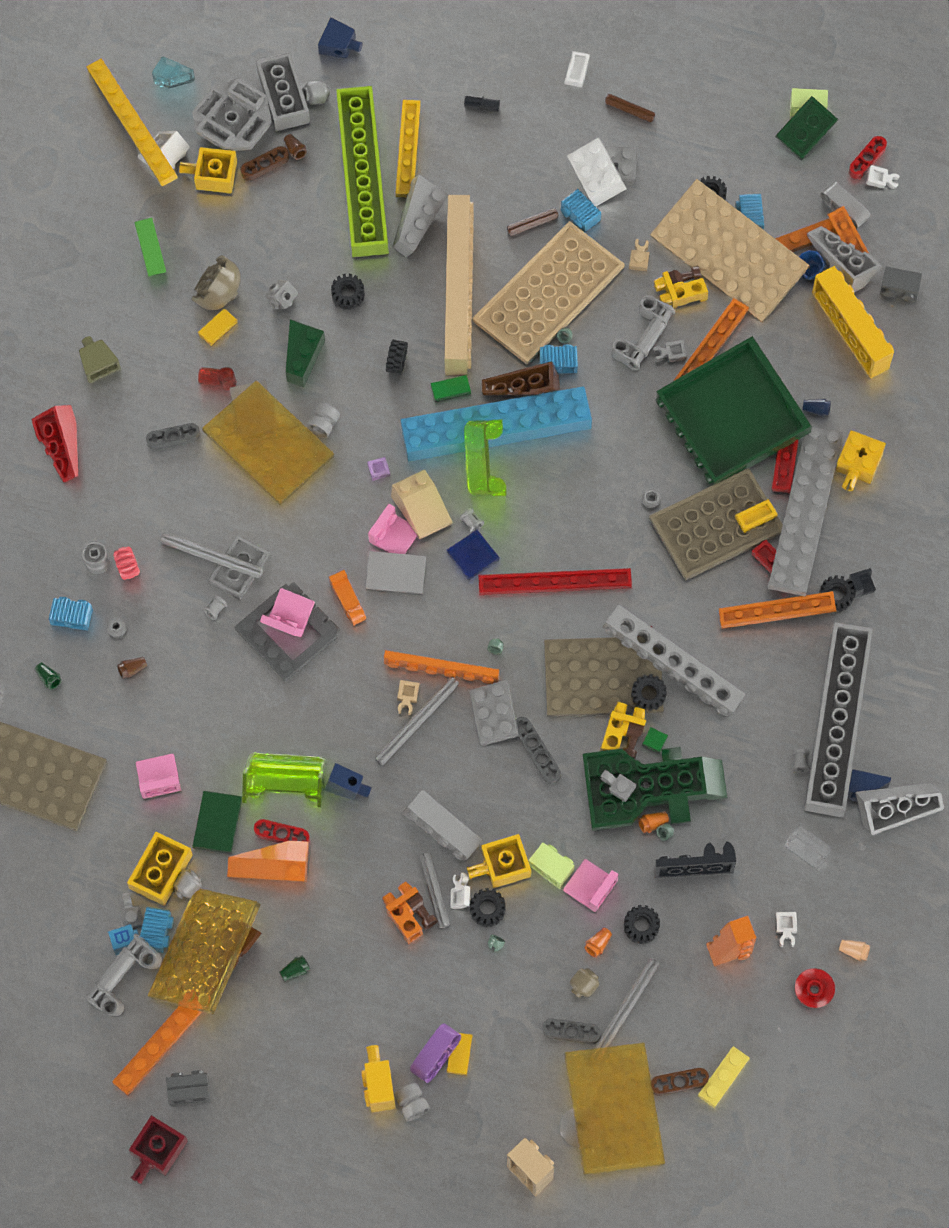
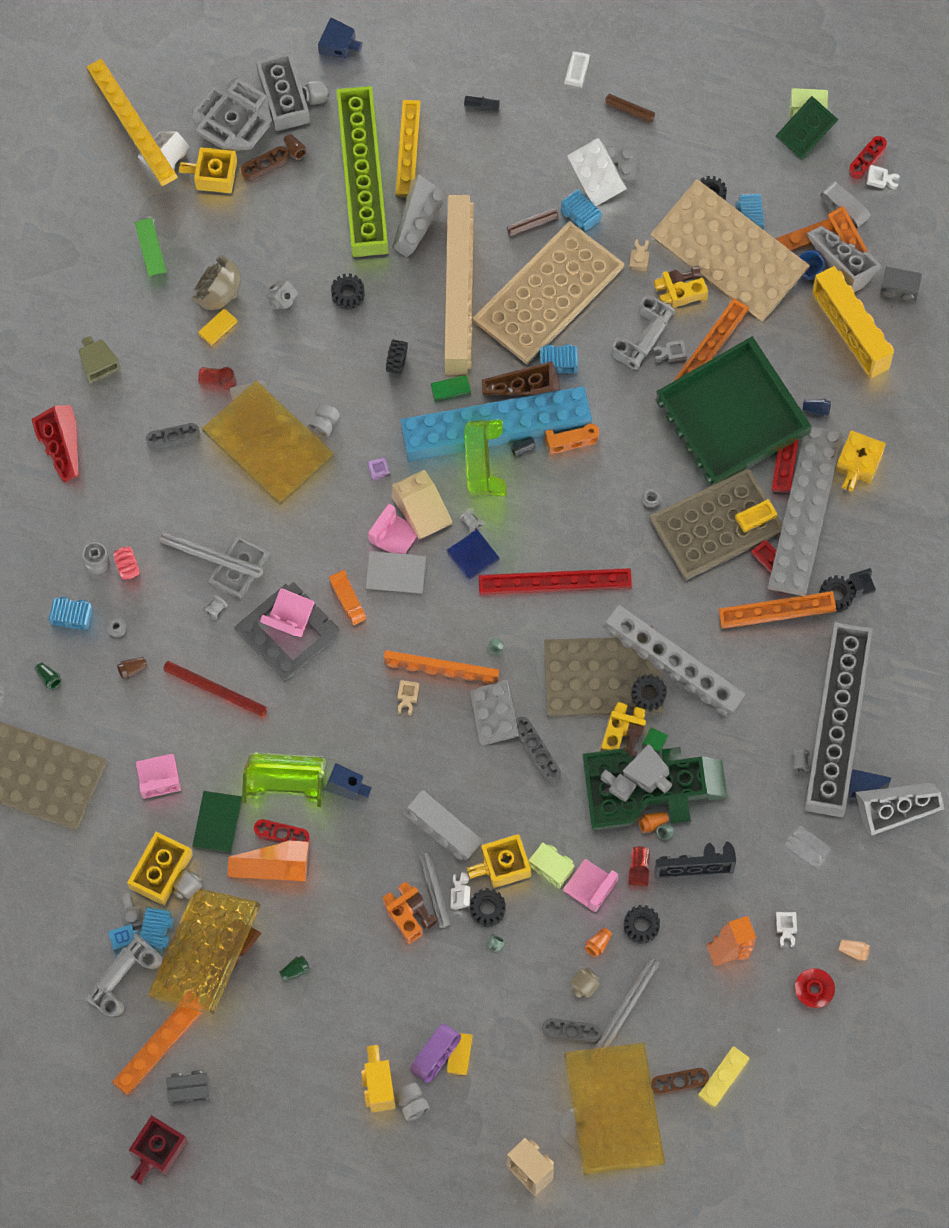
(172, 74): clear light blue slope -> none
(215, 688): none -> clear red axle
(302, 351): dark green wedge -> none
(417, 721): light grey axle -> none
(522, 447): none -> black pin
(564, 338): sand green hinge -> none
(571, 439): none -> orange leg
(639, 867): none -> clear red piece
(648, 771): none -> light grey torso

